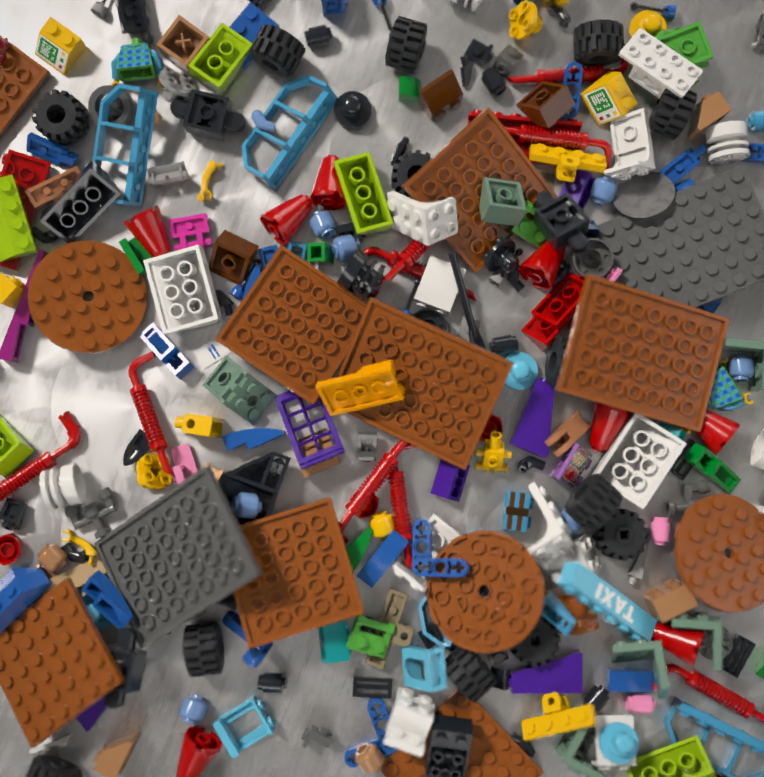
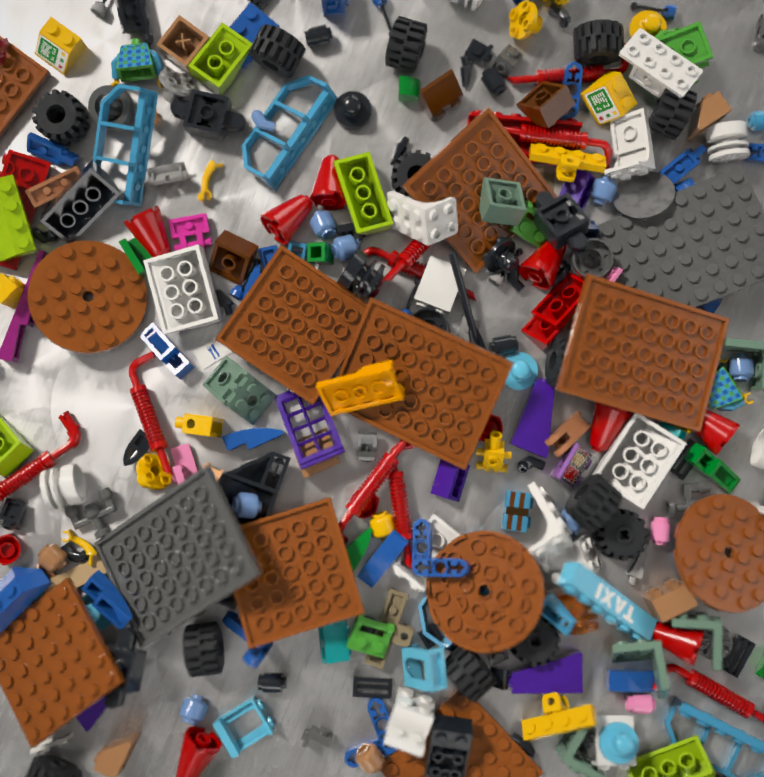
(598, 697): black brick -> none

